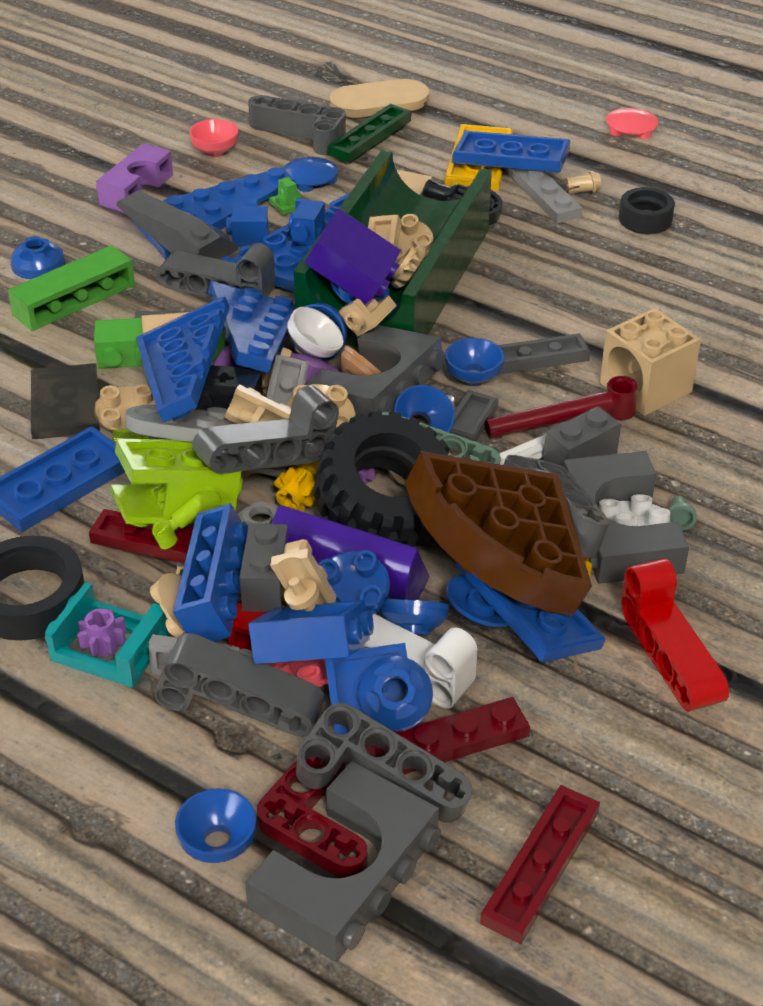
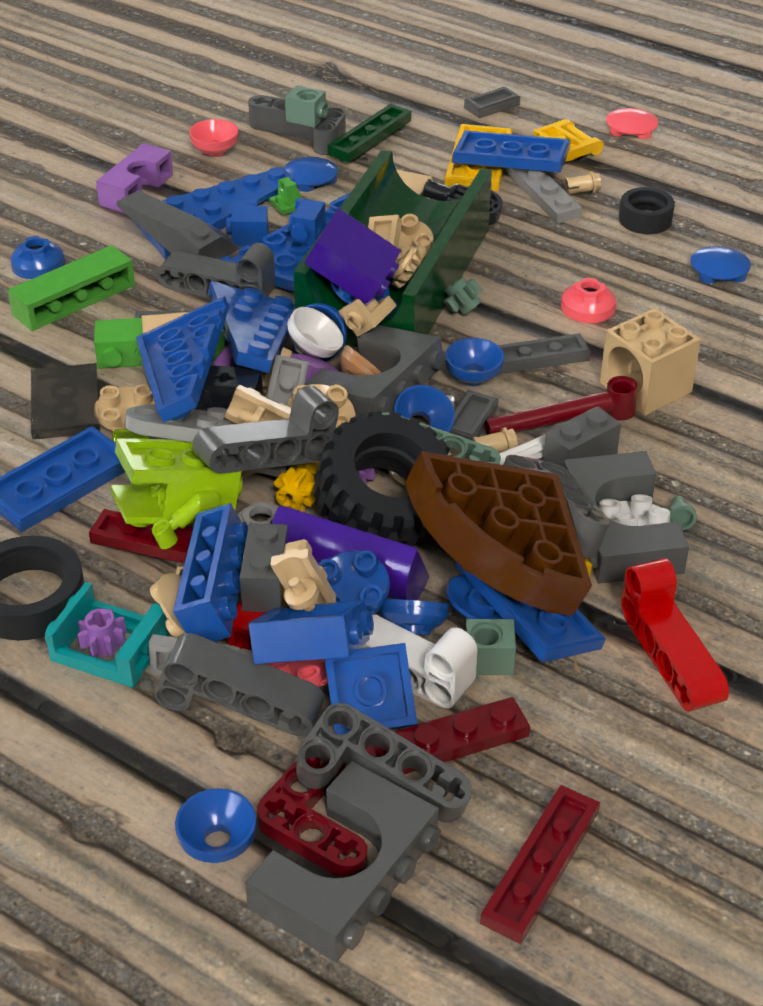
(306, 106): none -> sand green brick
(369, 98): tan tile -> none
(402, 714): blue piece -> none
(462, 295): none -> sand green gear
(492, 102): none -> dark grey tile
(494, 645): none -> sand green brick
(500, 441): none -> tan pin
(580, 143): none -> yellow plate
(588, 301): none -> coral piece
(720, 264): none -> blue dish

